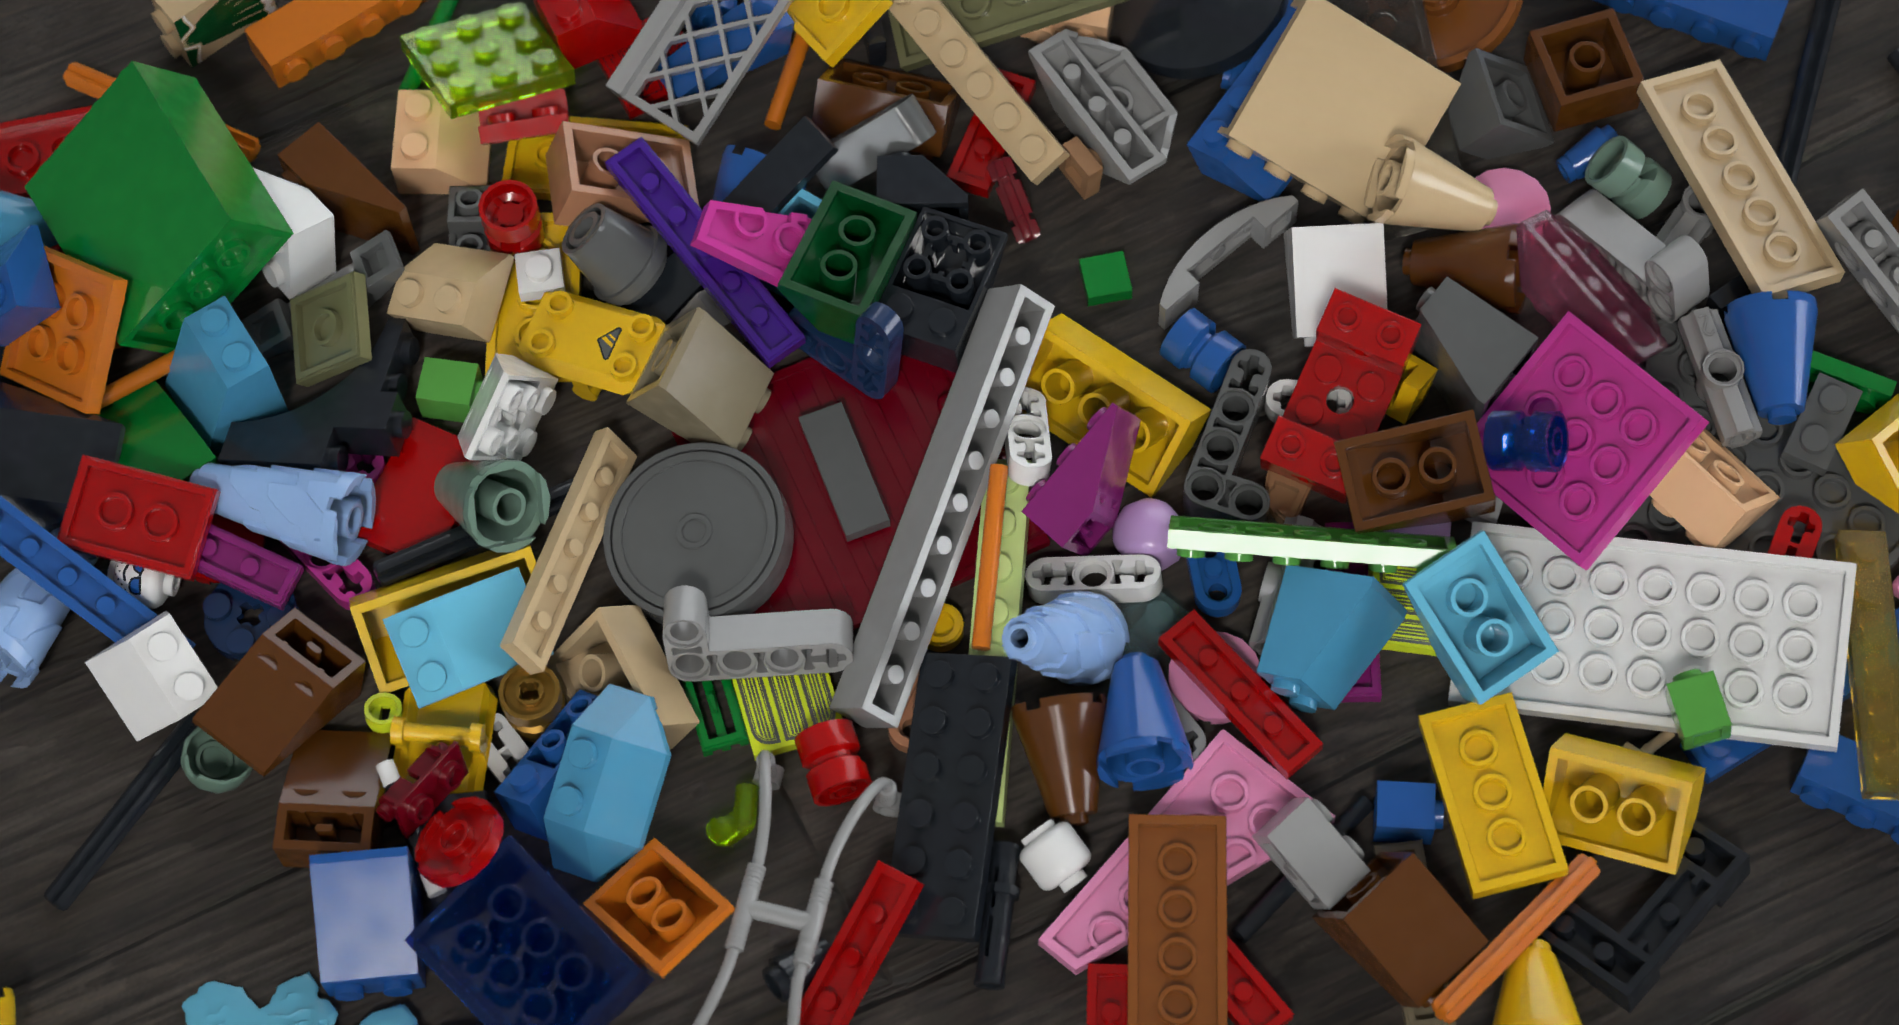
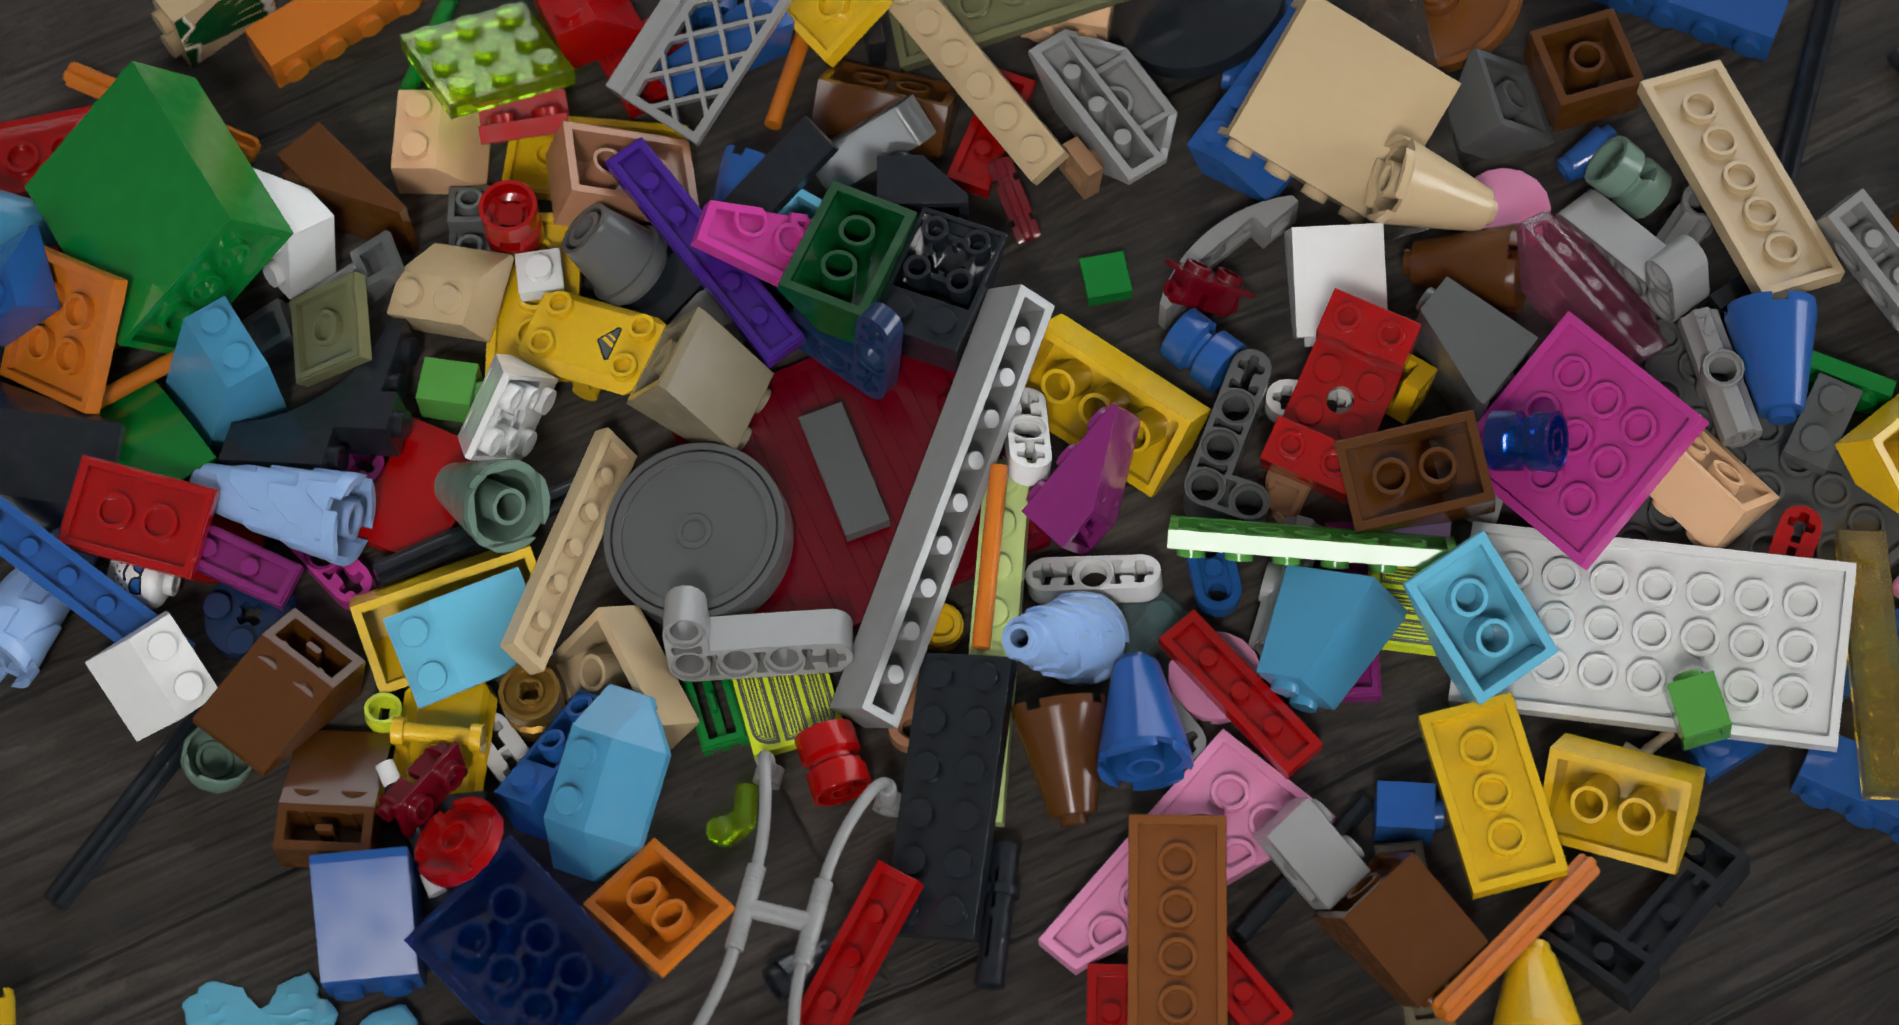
(1055, 856): white head -> none
(1144, 530): lavender hair -> none
(1200, 287): none -> dark red hinge

